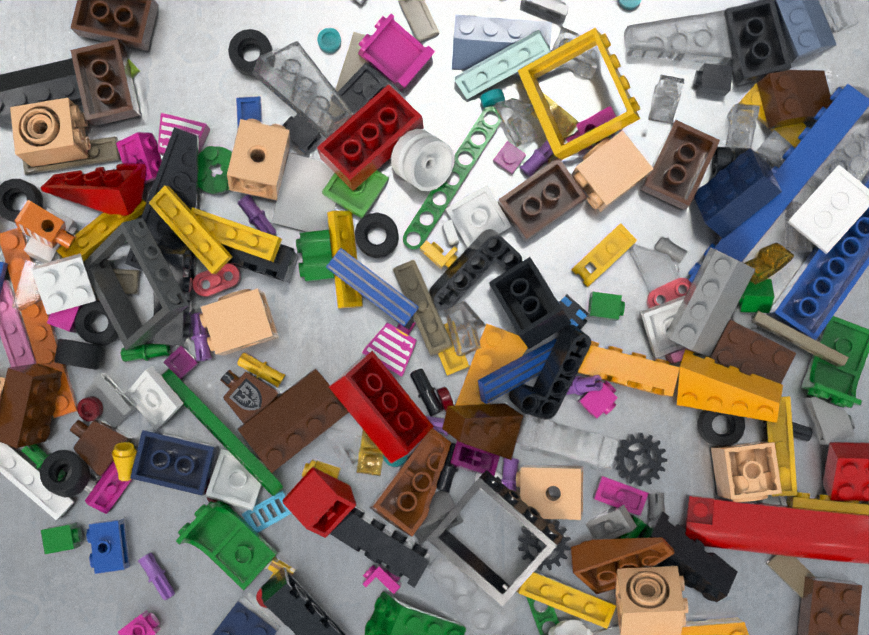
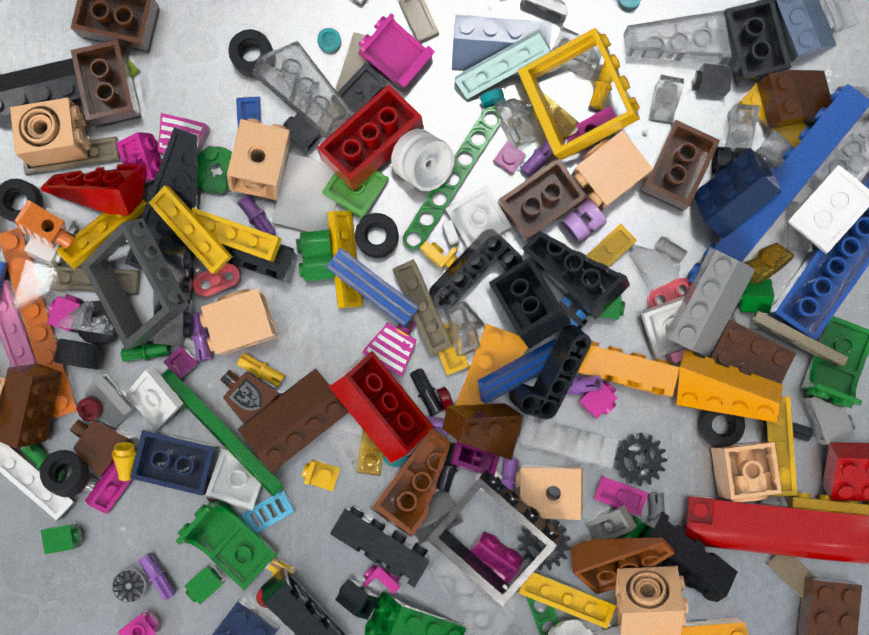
(63, 283): white plate -> none
(81, 320): none -> clear slope
(108, 546): blue brick -> none
(130, 585): none -> light grey wheel
(204, 584): none -> green brick
(320, 501): red slope -> none
(357, 599): none -> black brick
(497, 556): none -> dark pink bracket
(576, 225): none -> lavender wheel
(583, 279): none -> black wedge
(601, 90): none -> yellow axle

